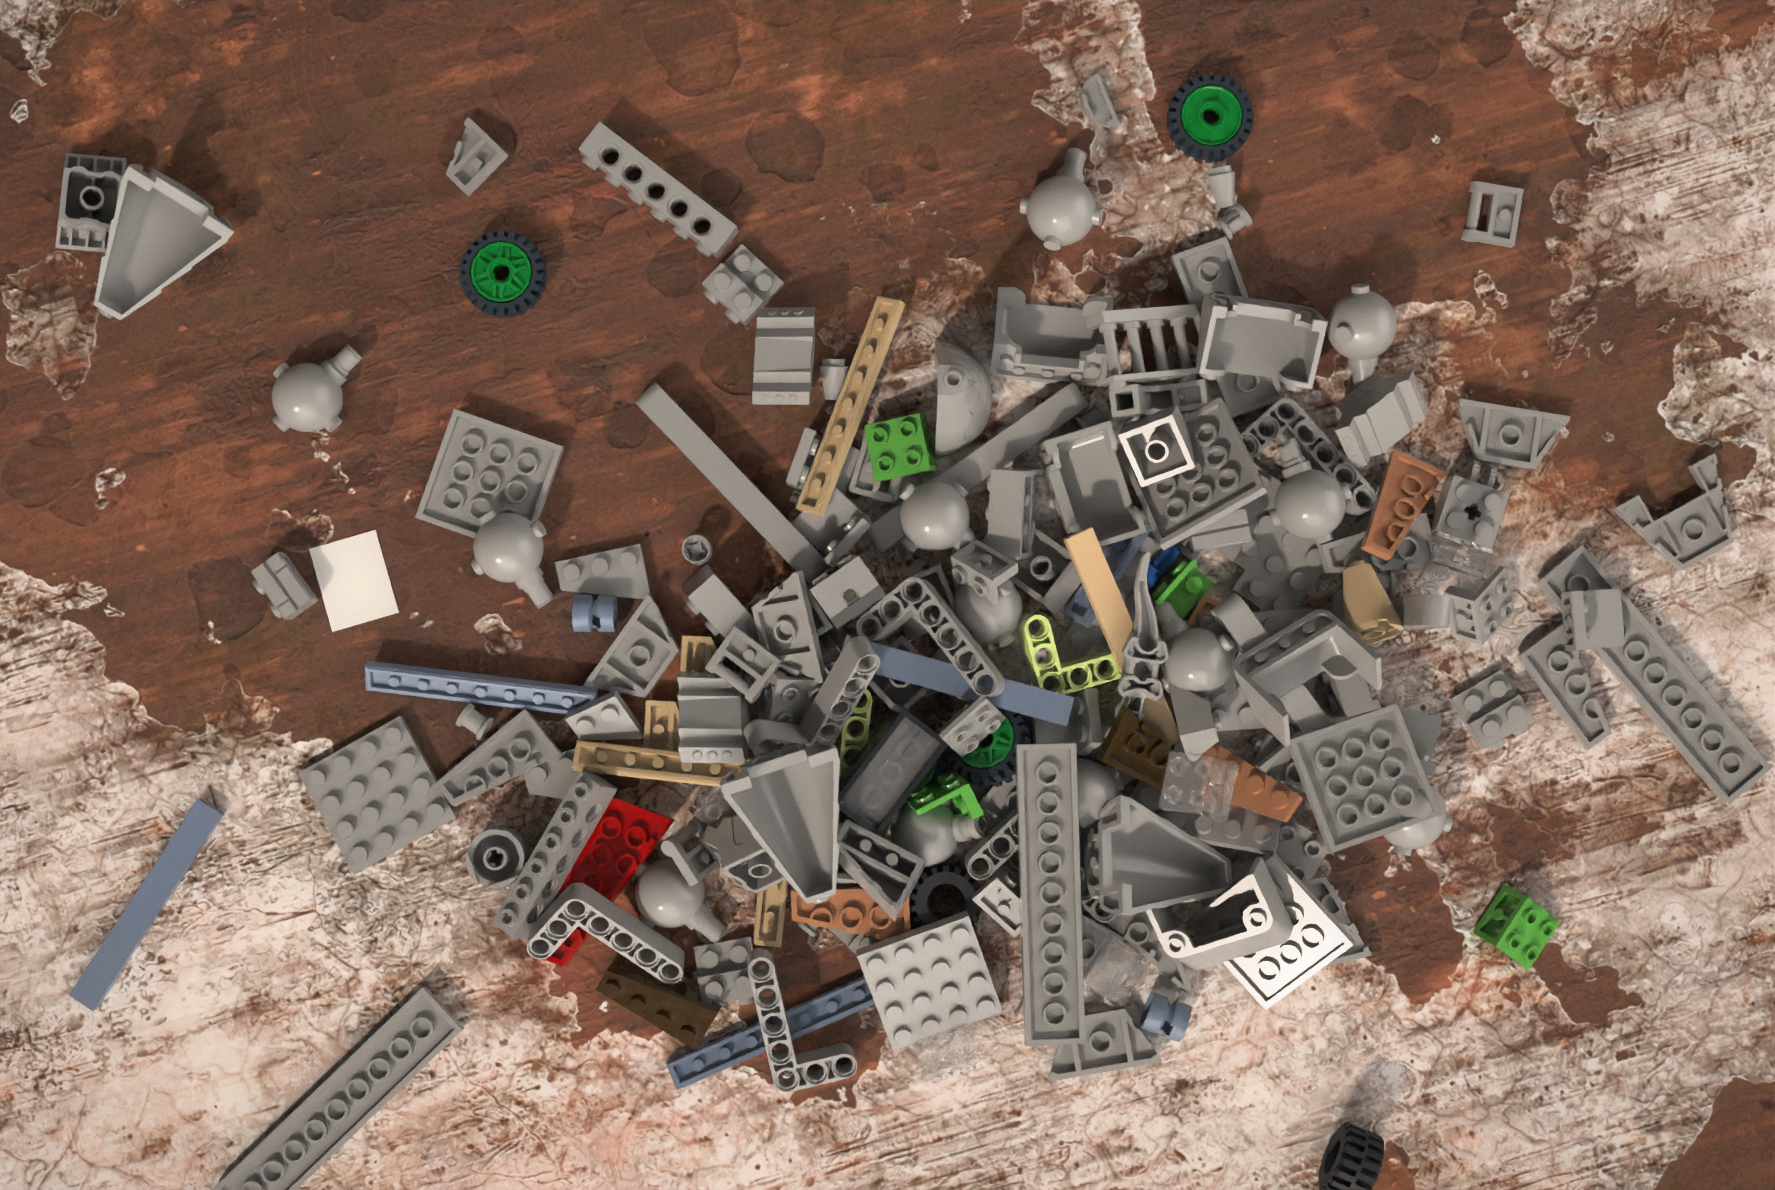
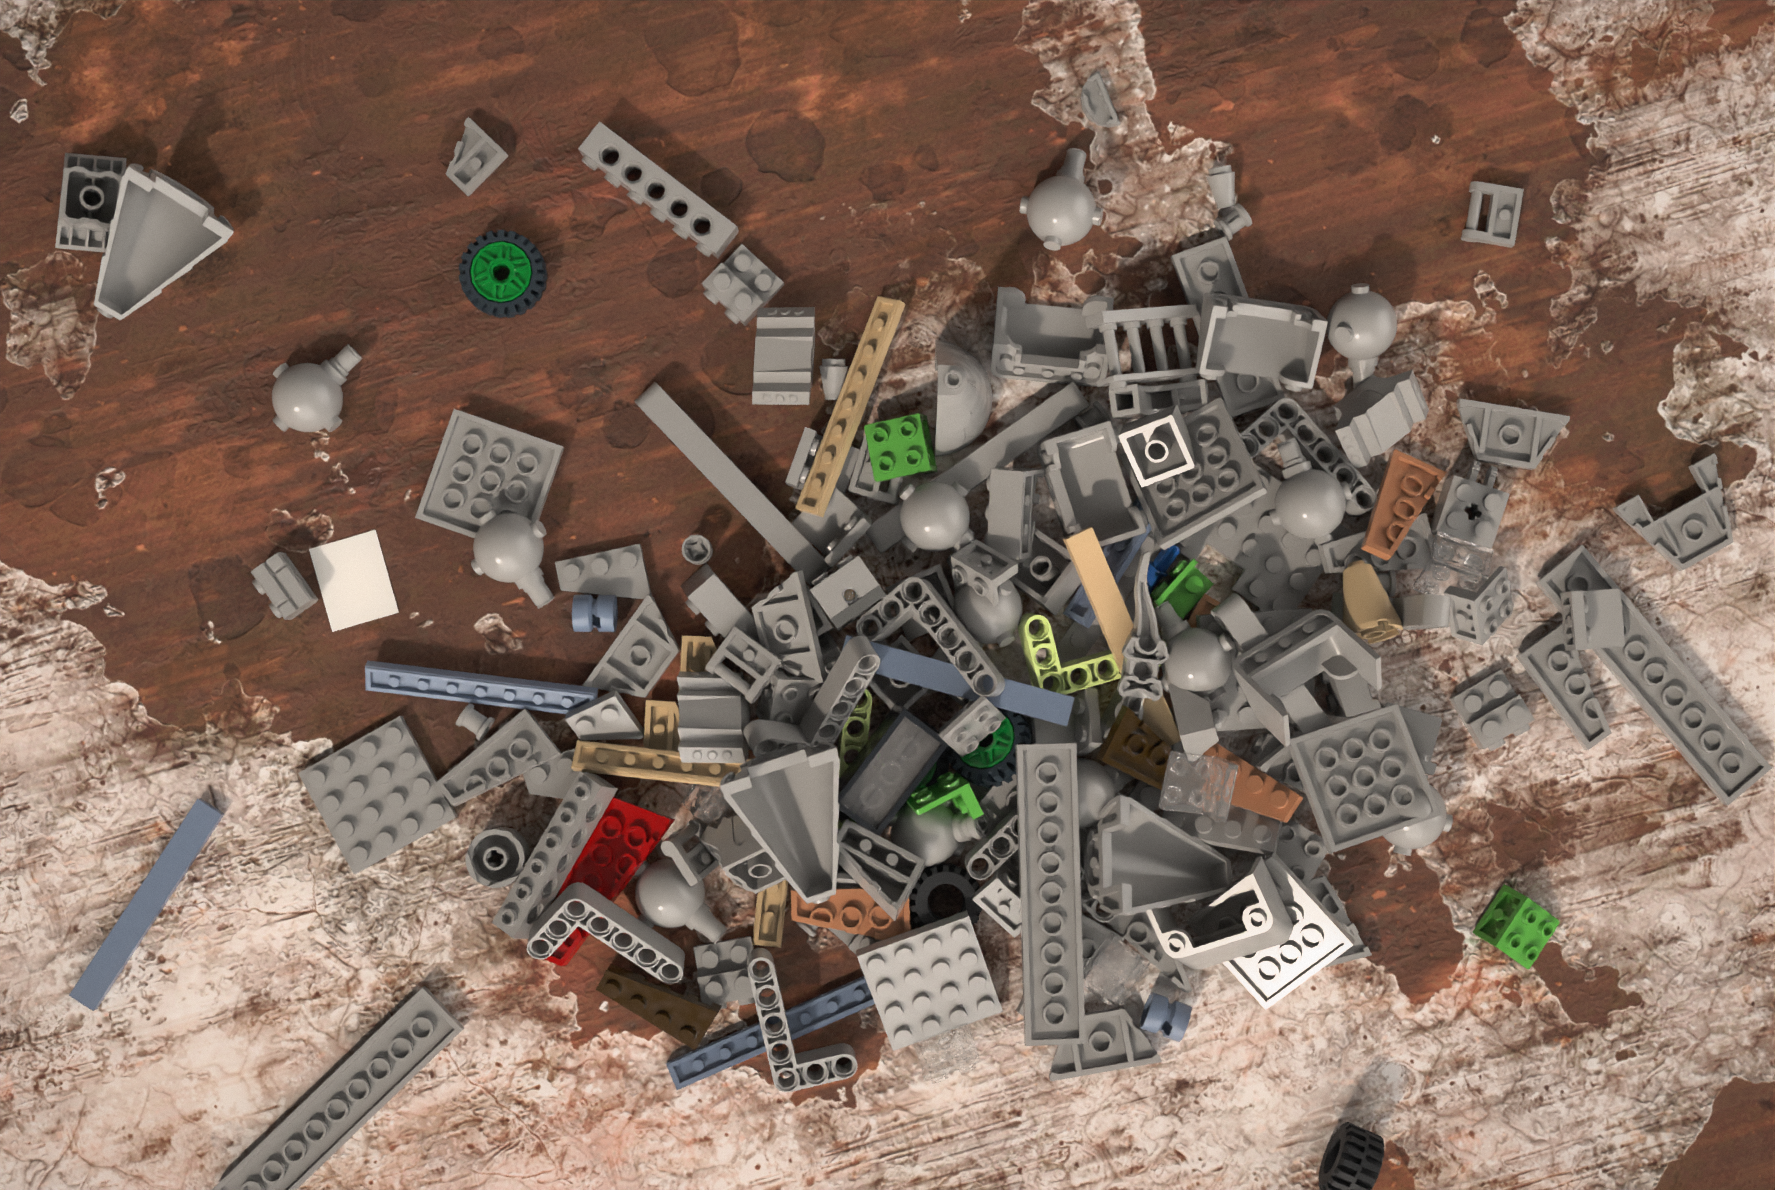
(1212, 96): wheel -> none
(1225, 532): light grey brick -> none

